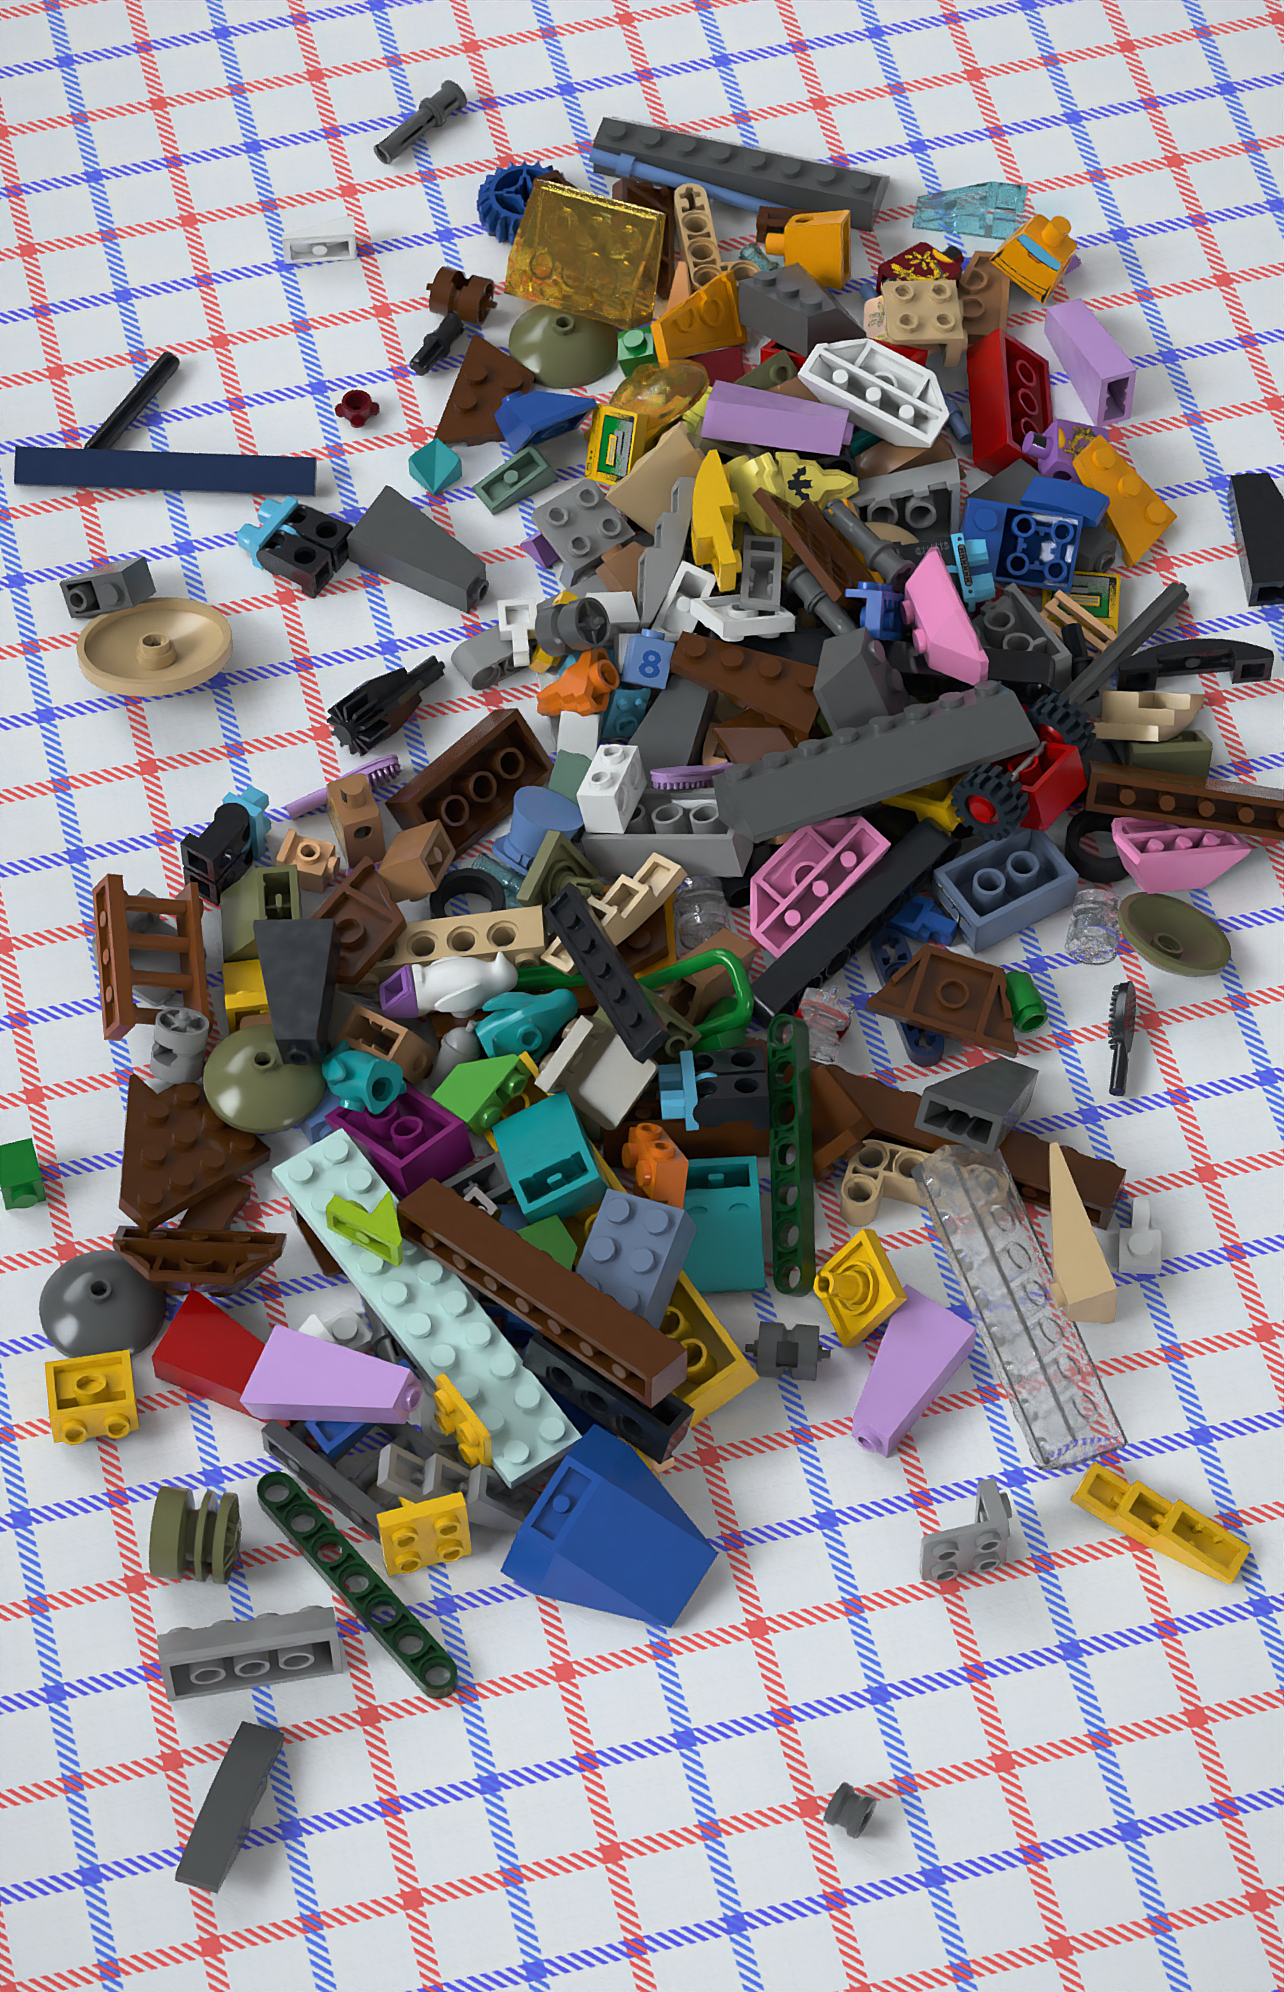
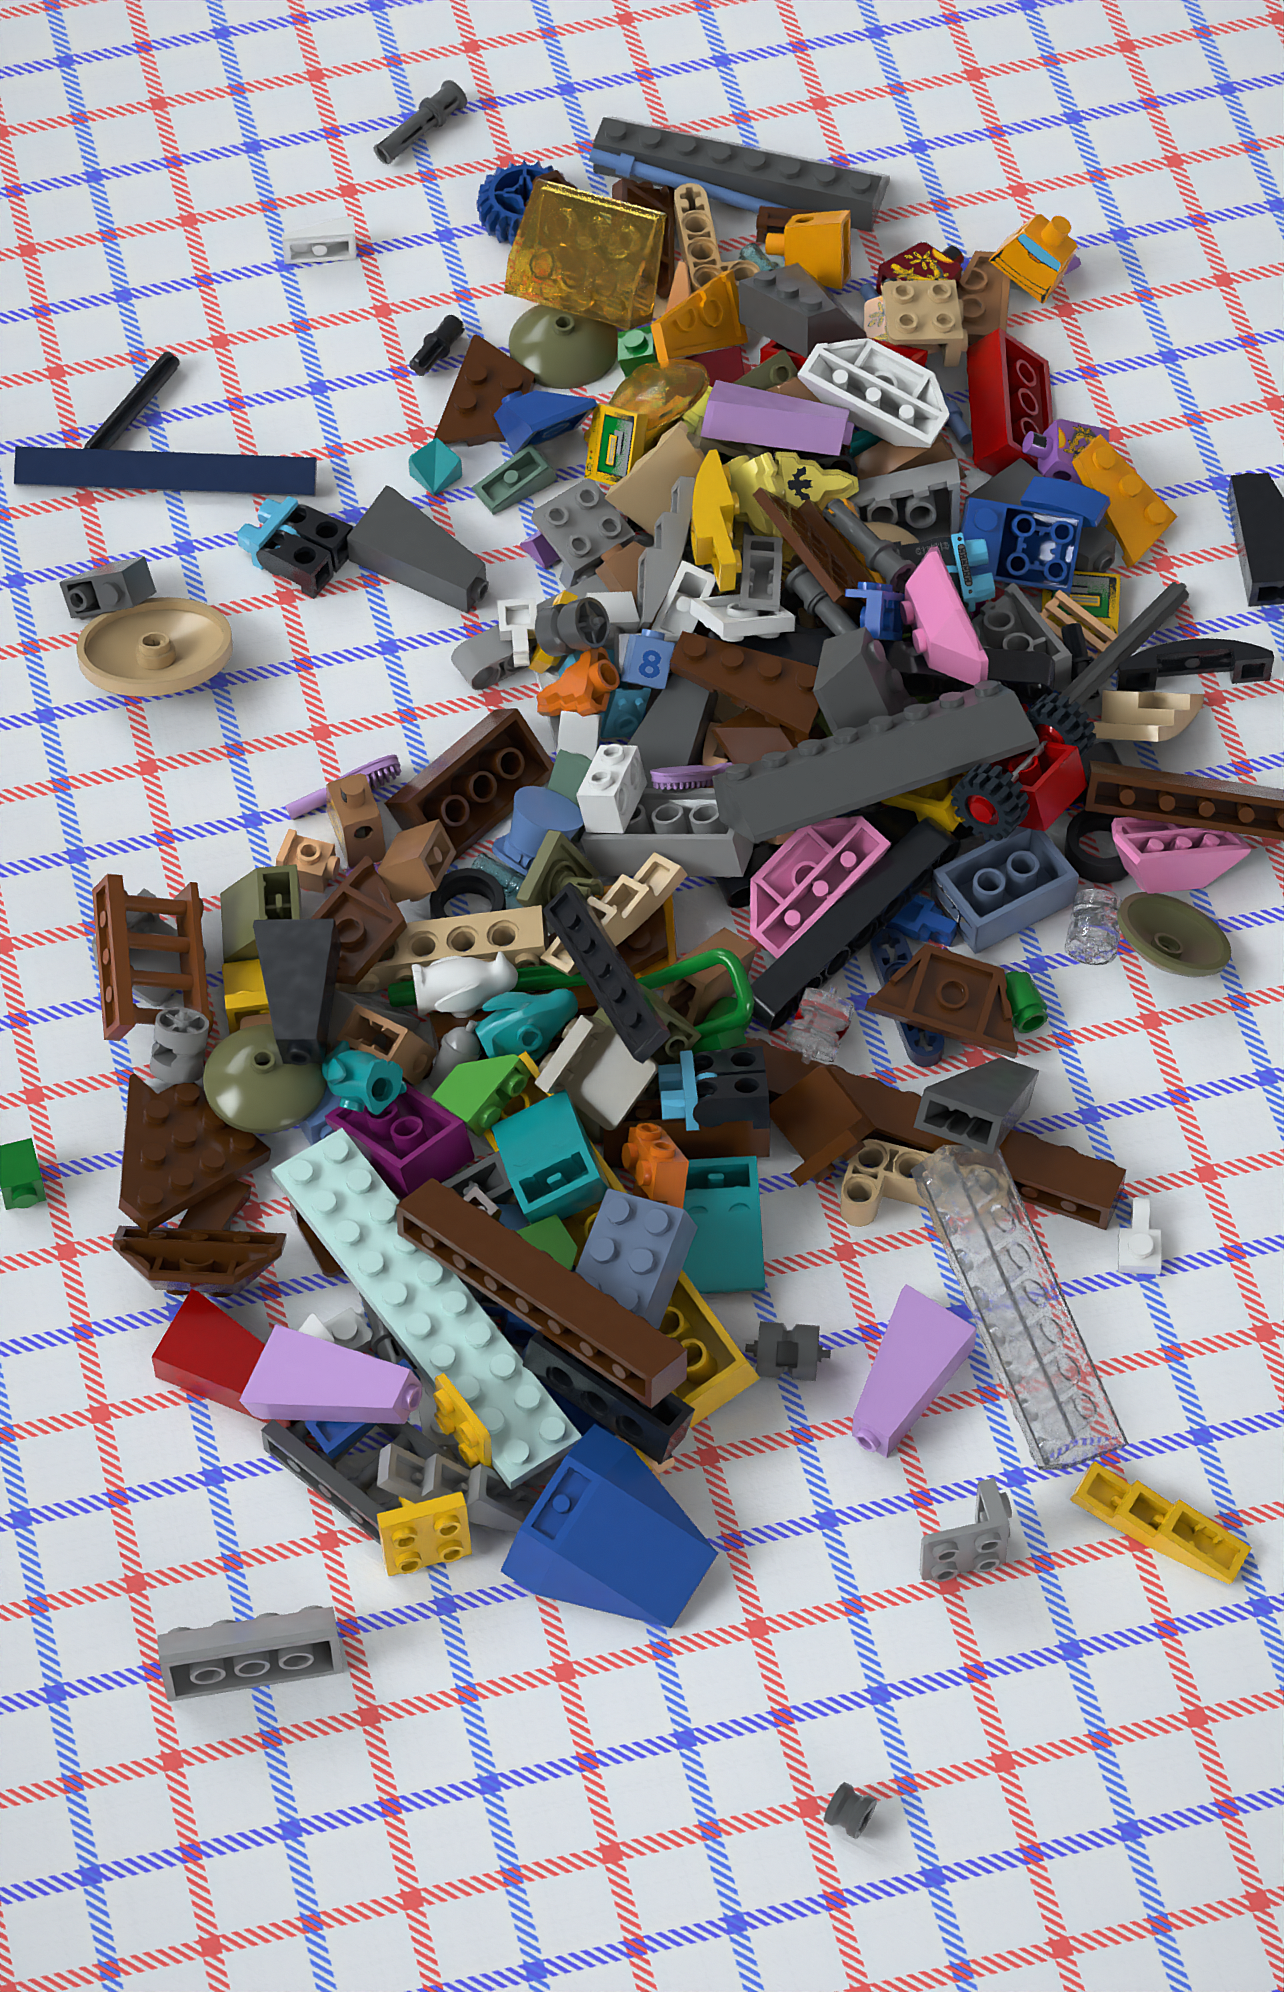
(91, 1397): yellow plate -> none
(92, 1324): dark grey dish -> none
(200, 1535): olive wheel -> none
(227, 845): black hips -> none
(229, 1807): dark grey slope -> none
(357, 408): dark red plate -> none
(363, 1602): dark green beam -> none
(374, 1231): lime slope -> none
(381, 706): black piece -> none
(399, 995): medium lavender slope -> none
(457, 294): reddish brown wheel -> none
(700, 909): clear wheel -> none
(801, 1169): dark green beam -> none
(859, 1288): yellow plate -> none
(976, 210): clear light blue slope -> none
(1080, 1270): tan wedge -> none
(1092, 362): lavender slope -> none
(1122, 1034): black piece -> none
(1184, 754): olive slope -> none

